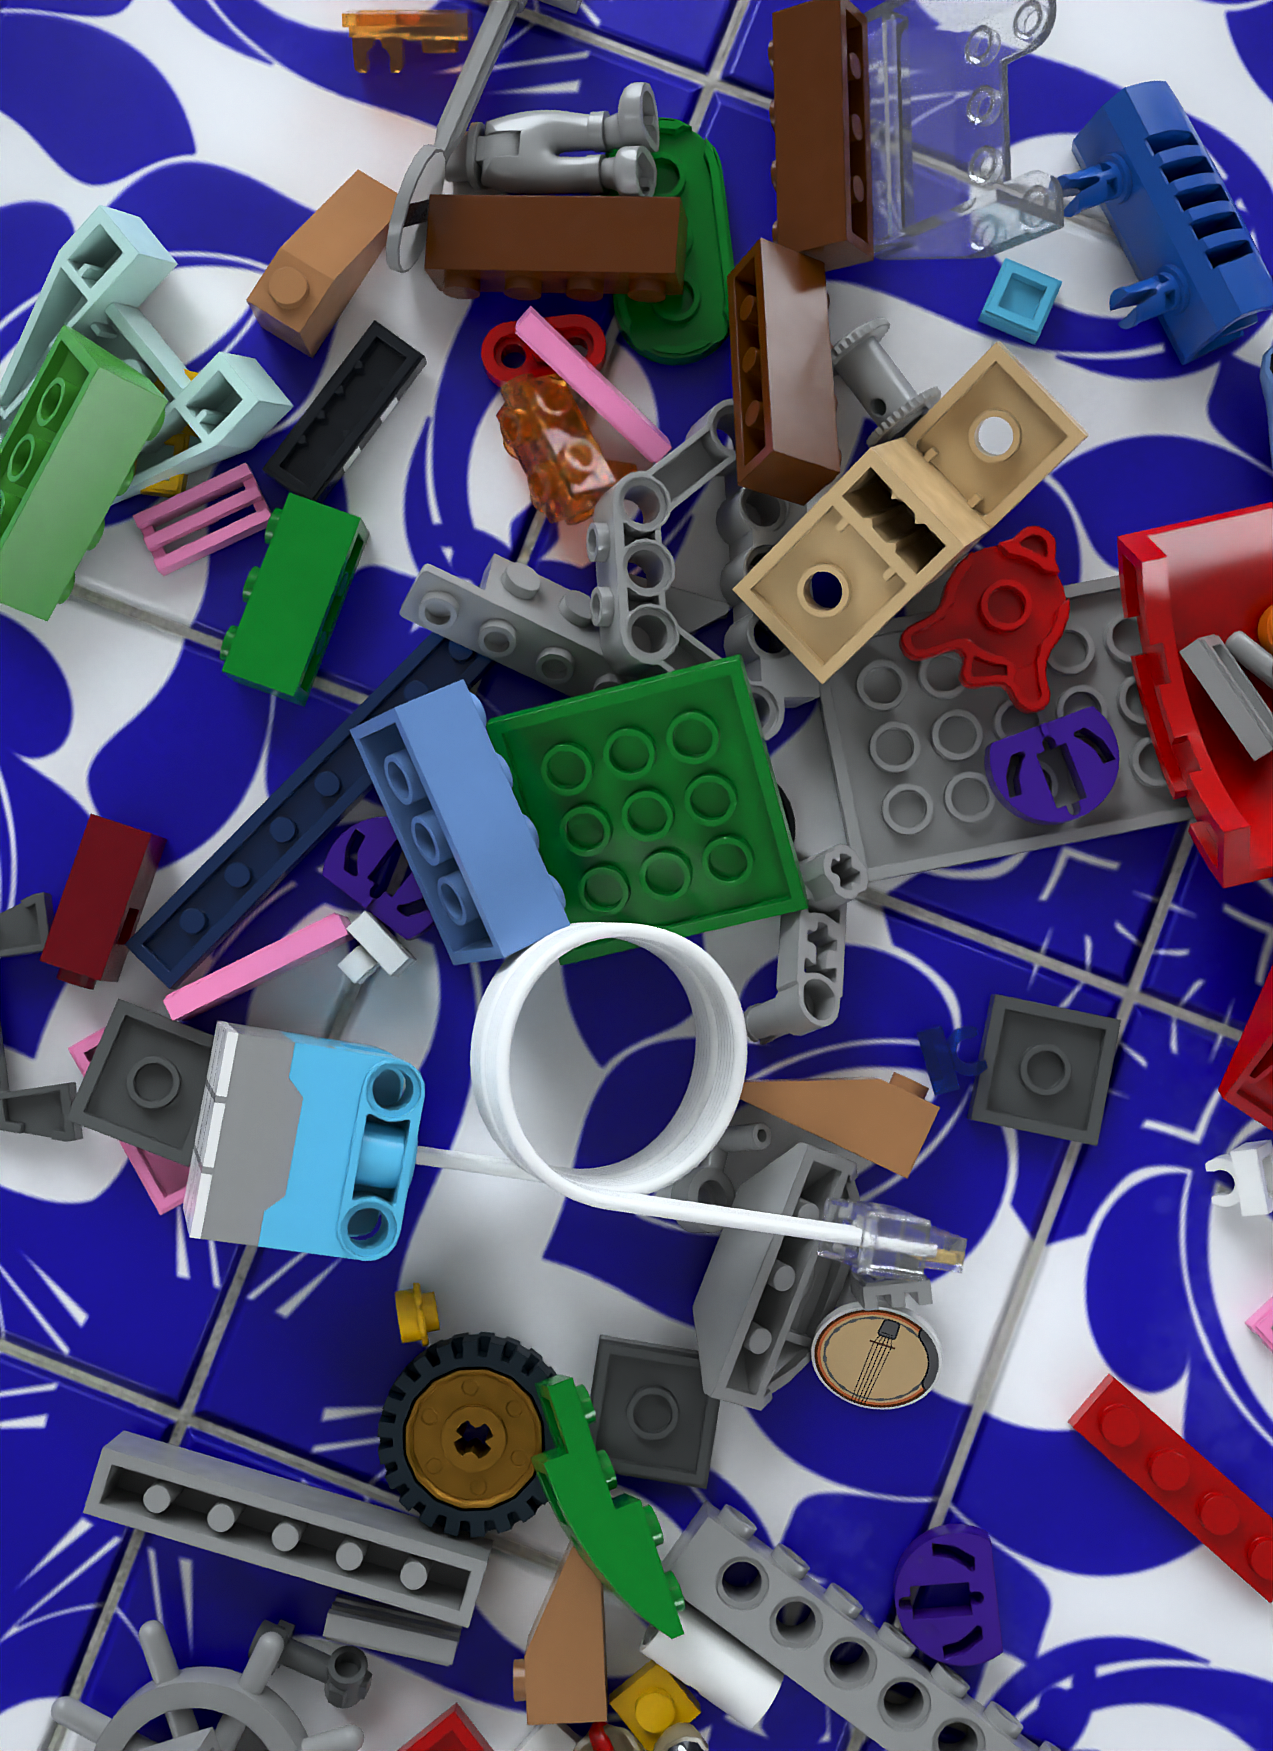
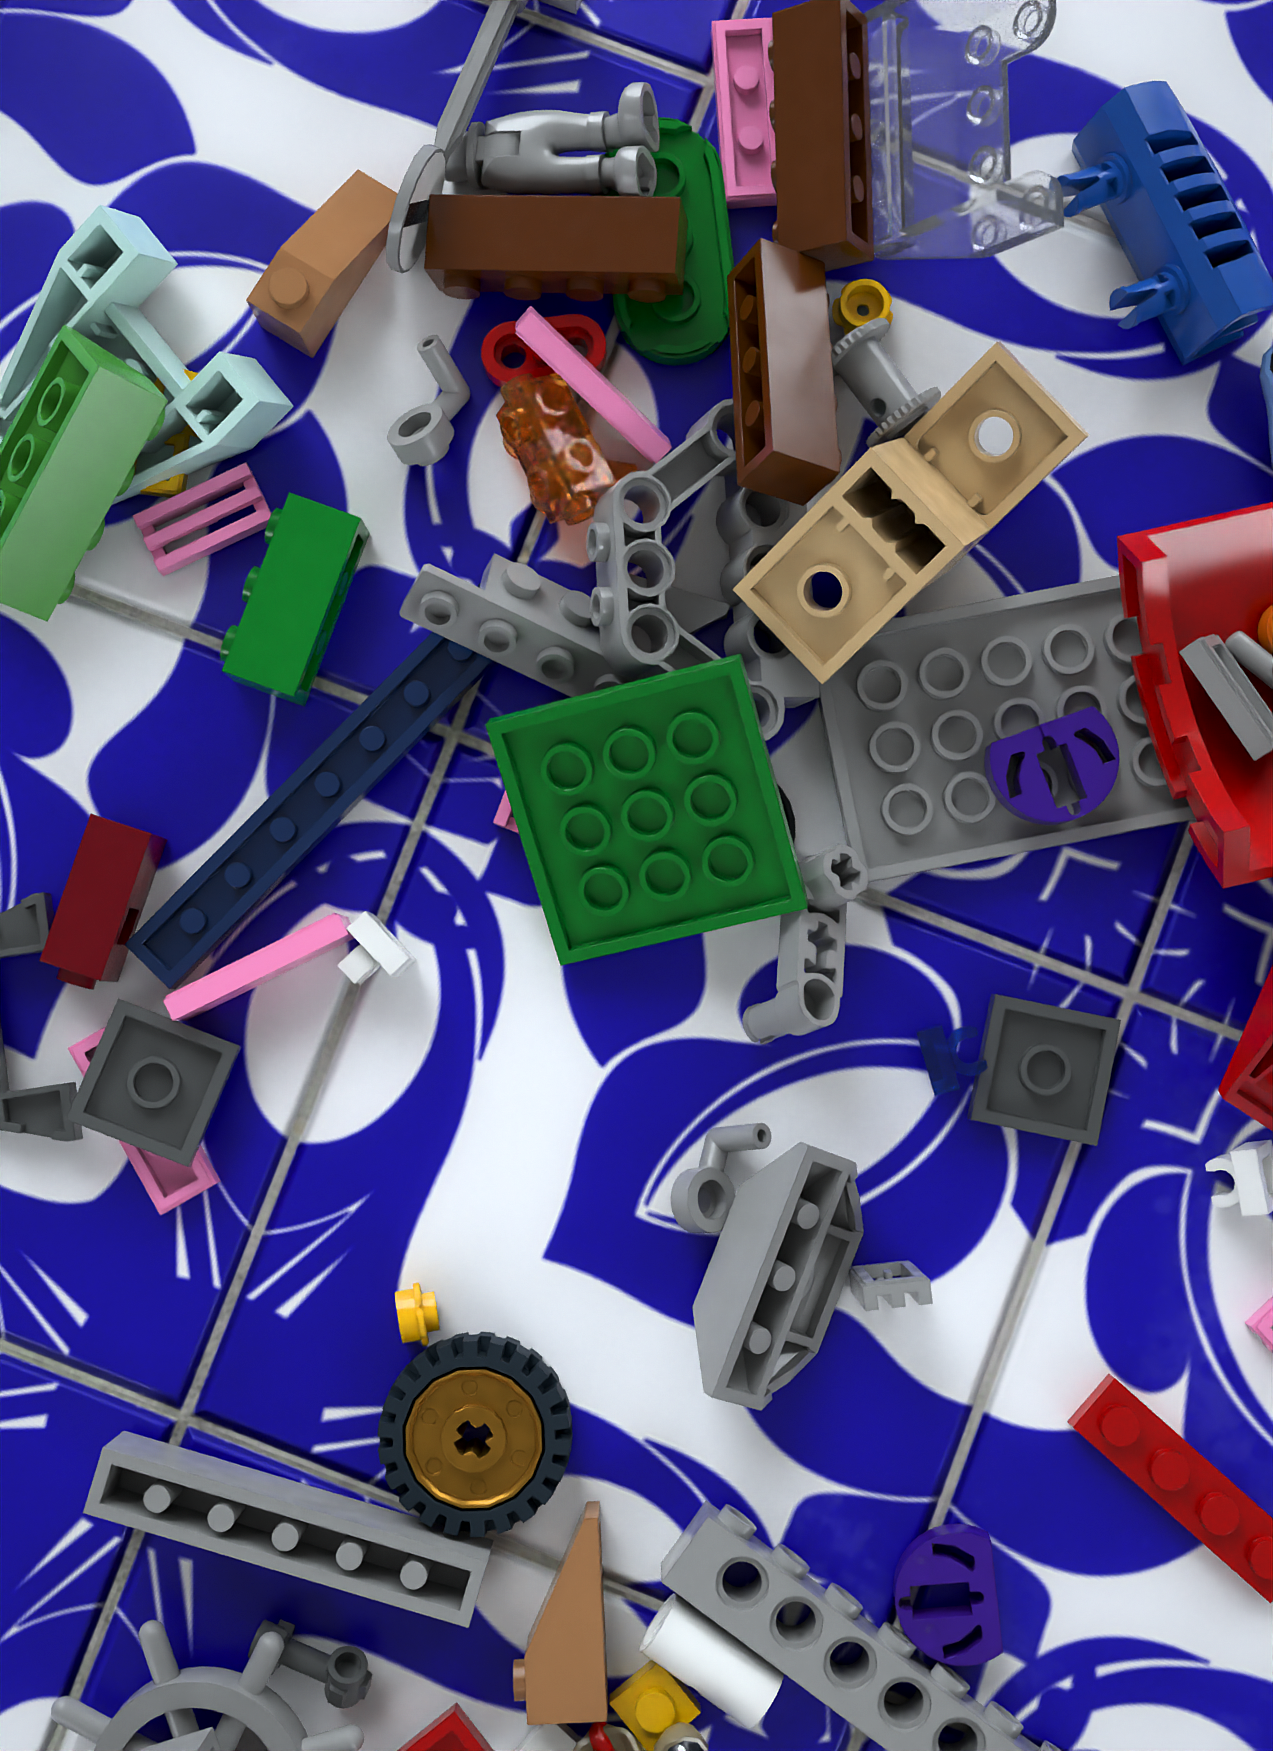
(314, 1141): piece -> none
(345, 414): black plate -> none
(373, 853): dark purple piece -> none
(391, 1630): light grey tile -> none
(426, 431): none -> light grey plate
(436, 29): clear orange plate -> none
(461, 825): medium blue brick -> none
(610, 1534): green slope -> none
(653, 1411): dark grey tile -> none
(742, 109): none -> bright pink tile
(856, 1113): medium nougat slope -> none
(861, 293): none -> yellow plate
(876, 1355): piece -> none
(1001, 617): red tile -> none
(1020, 301): medium azure tile -> none

